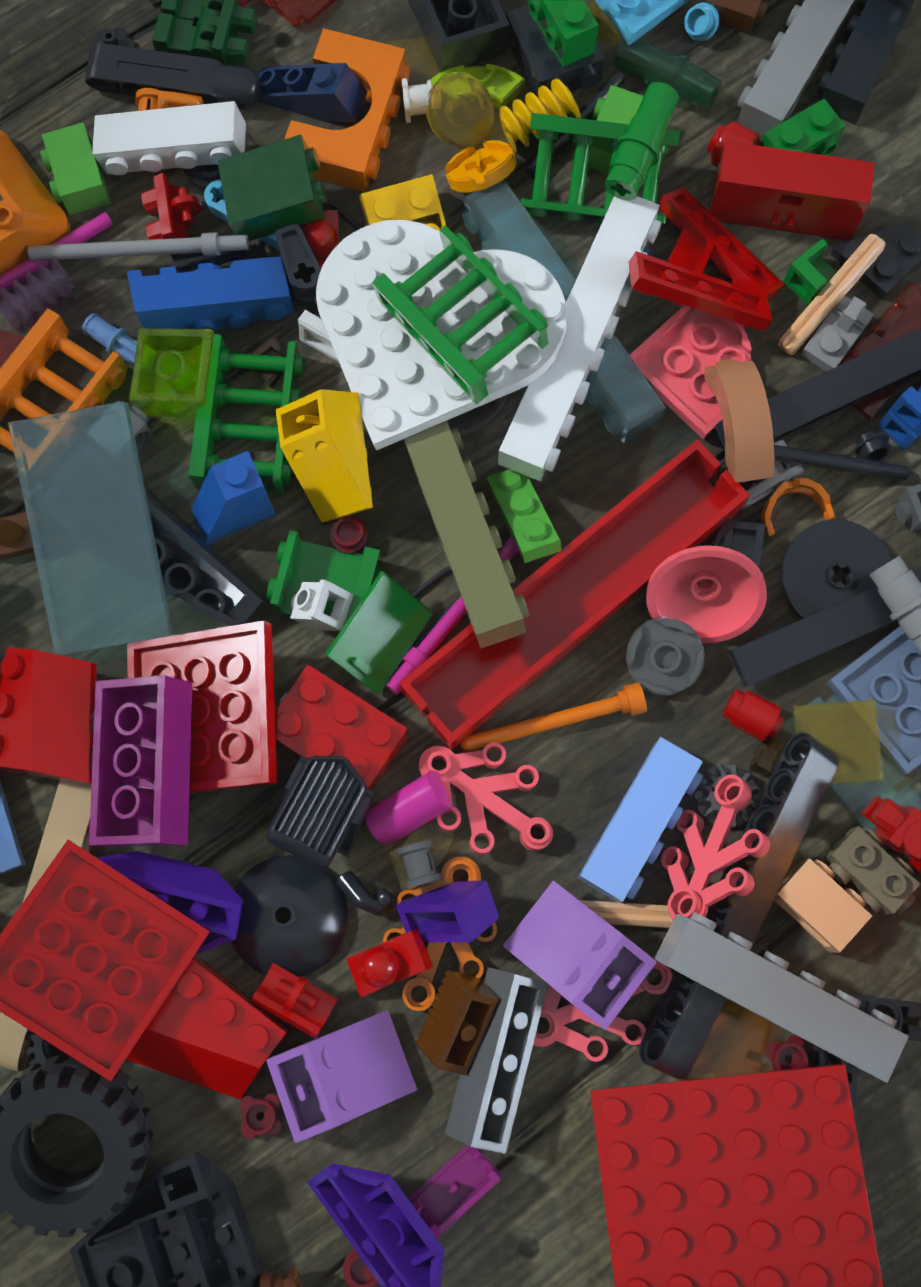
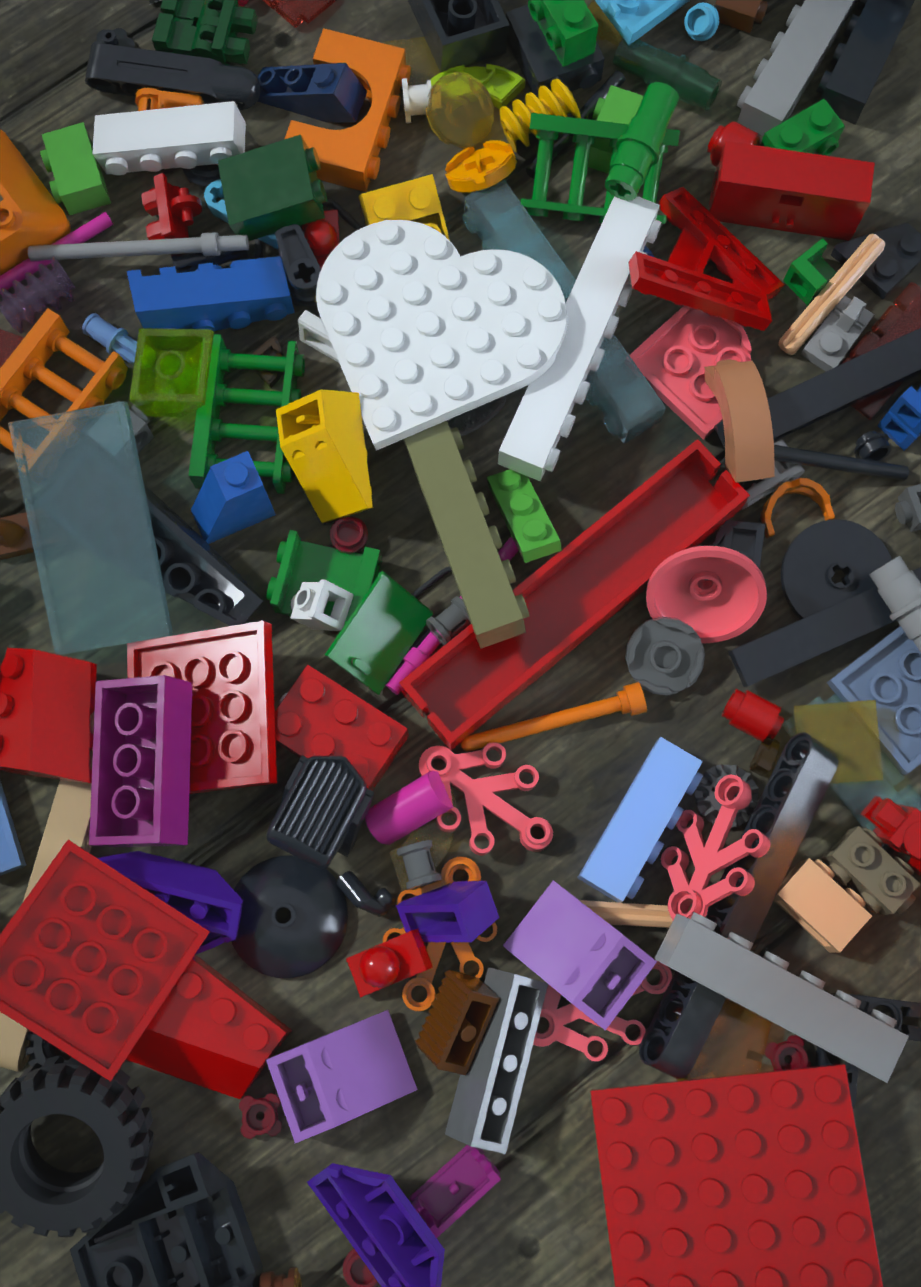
(294, 1000): red hips -> none
(446, 348): green fence -> none
(450, 621): none -> dark grey bush

